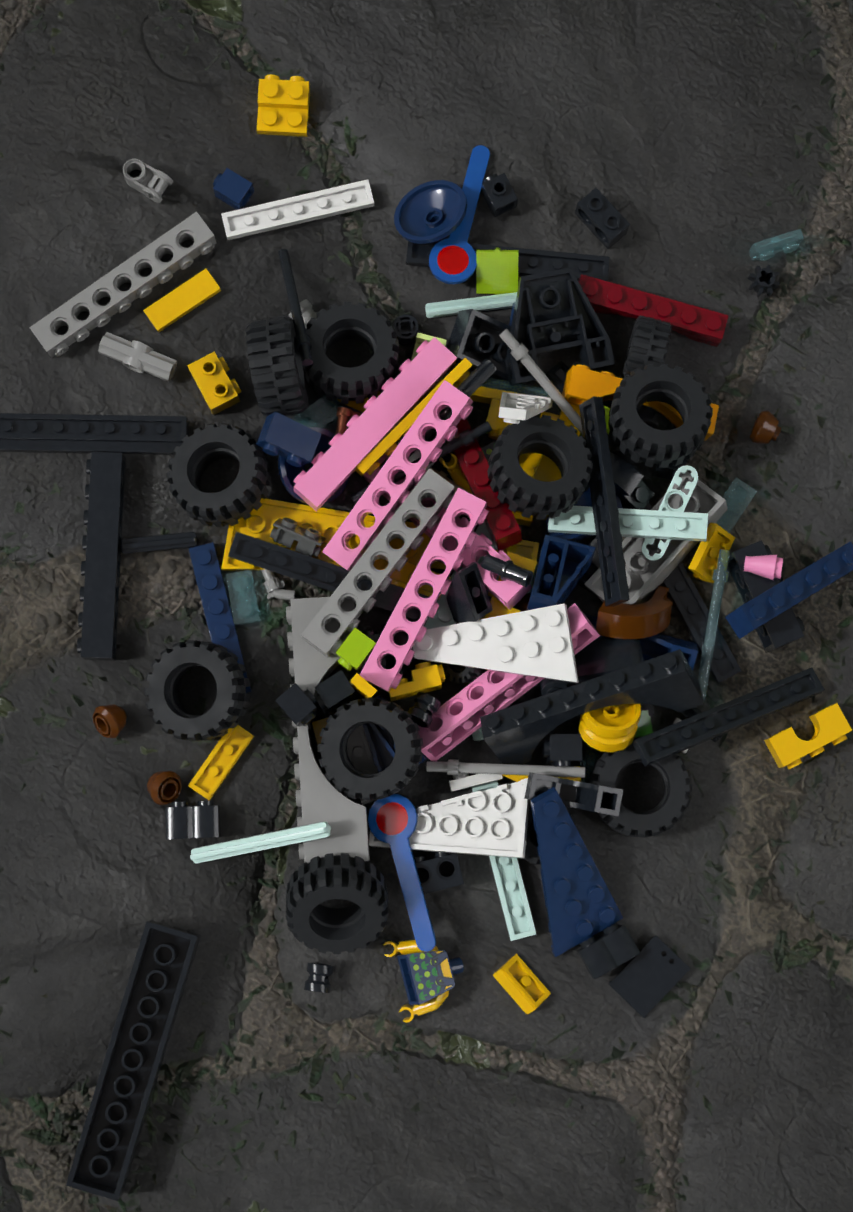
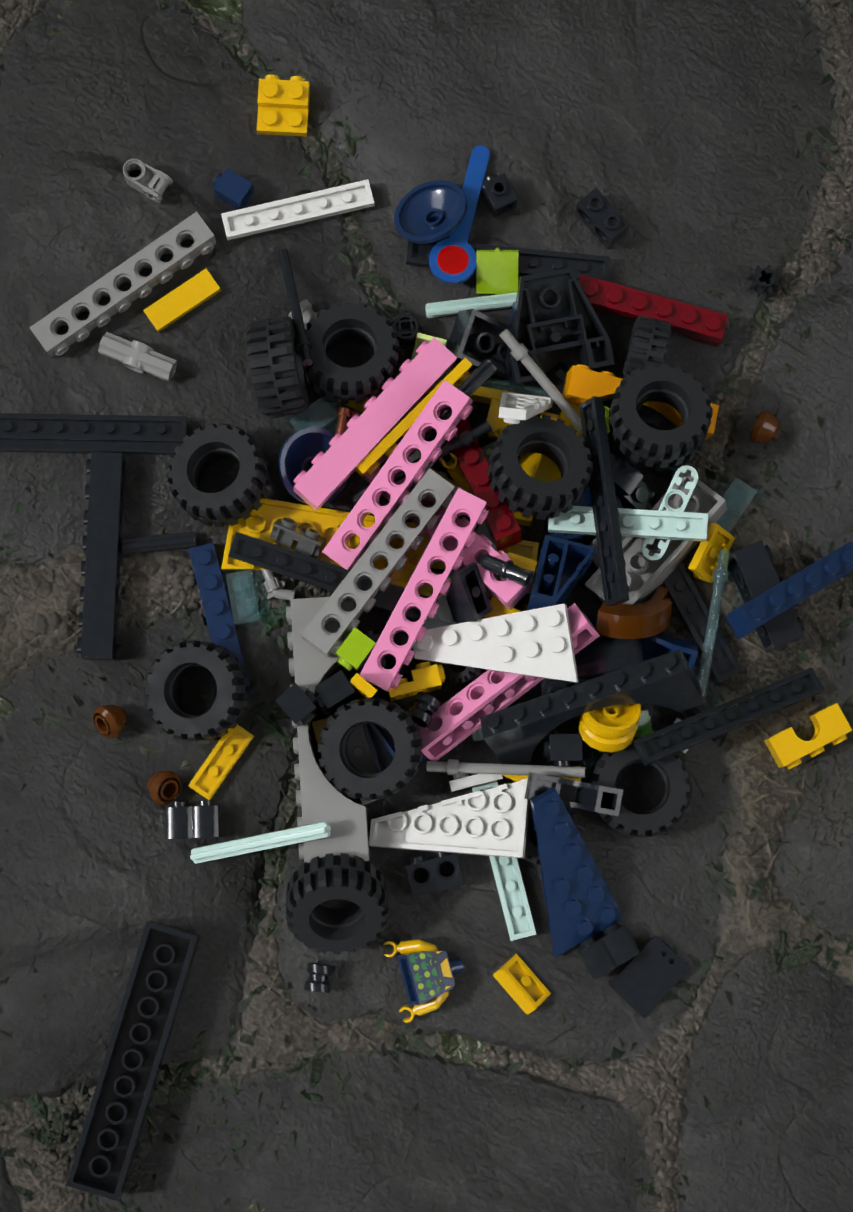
(214, 383): yellow brick -> none
(288, 439): dark blue brick -> none
(393, 823): blue piece -> none
(765, 566): bright pink cone -> none
(786, 242): clear light blue plate -> none

